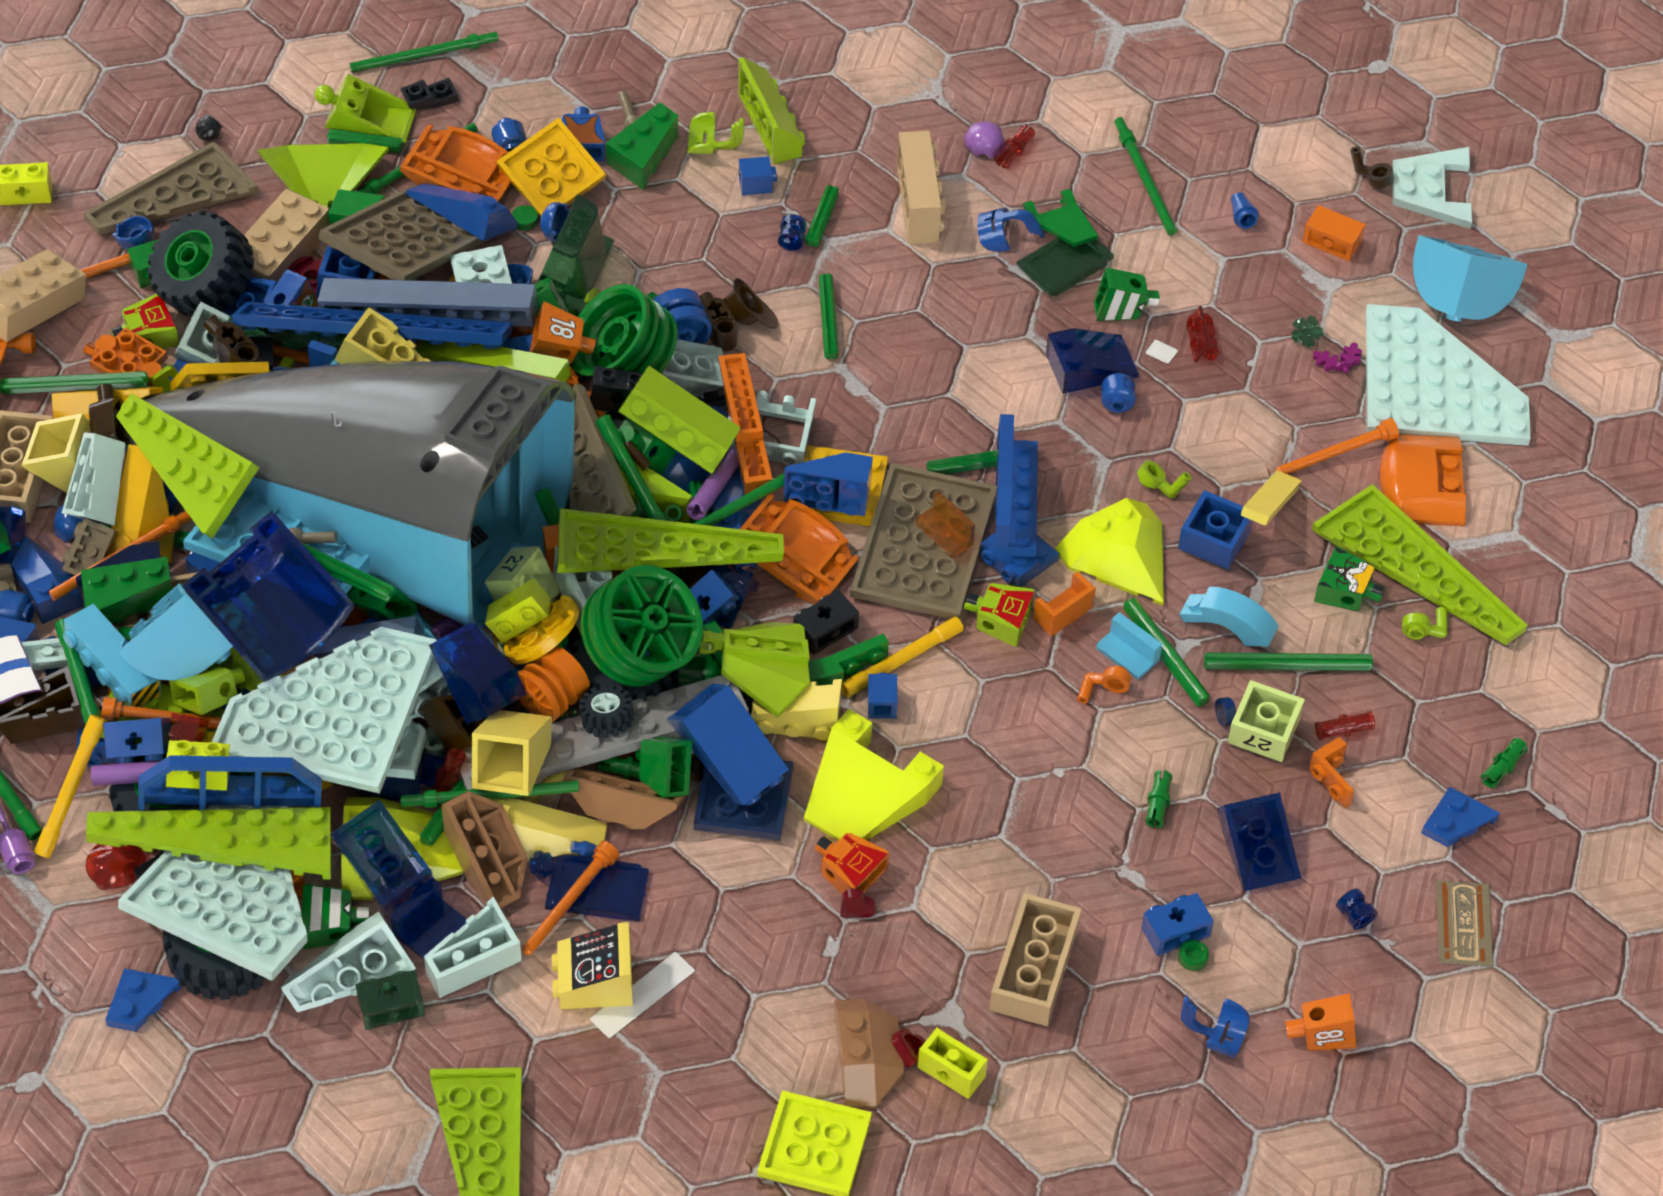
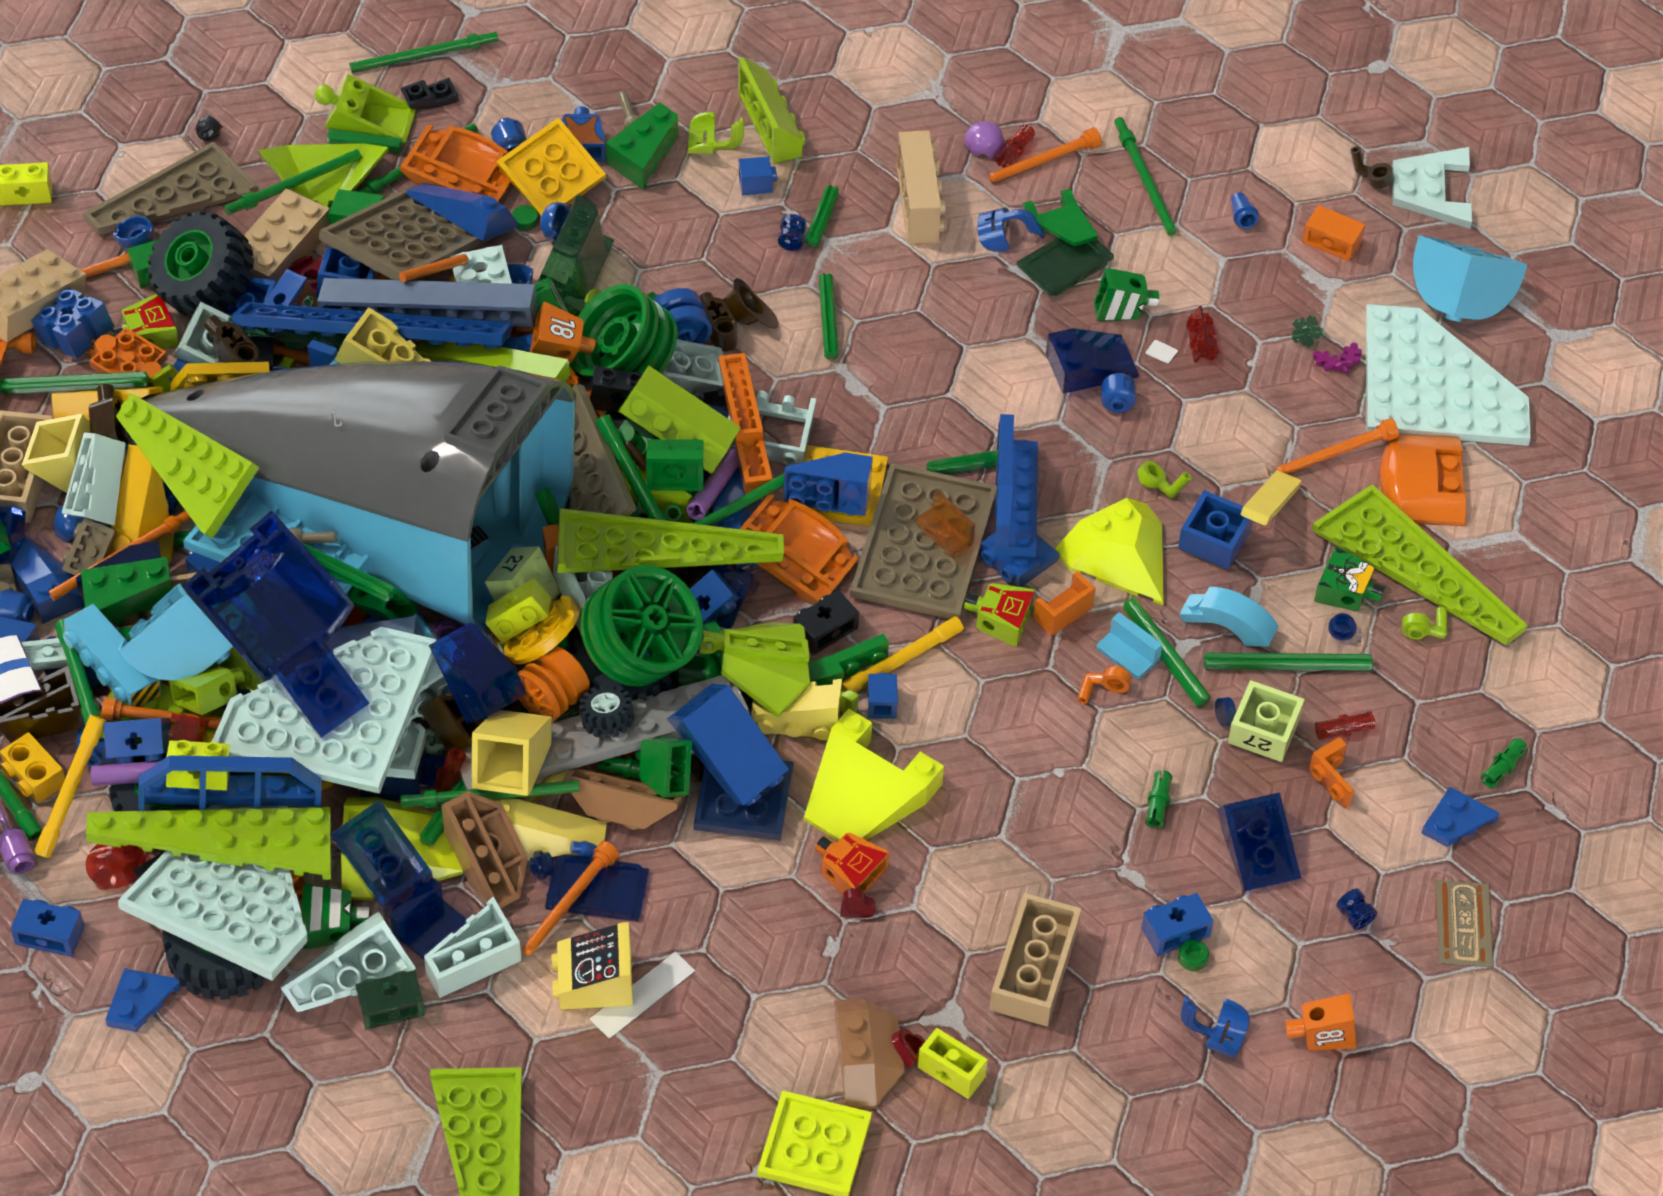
(36, 765): none -> yellow brick
(47, 927): none -> blue brick
(72, 323): none -> blue brick
(252, 199): none -> green bar
(317, 685): none -> clear blue slope
(433, 268): none -> orange bar
(674, 464): none -> green bracket
(849, 700): none -> lime tile
(1089, 139): none -> orange piece
(1342, 627): none -> clear blue plate

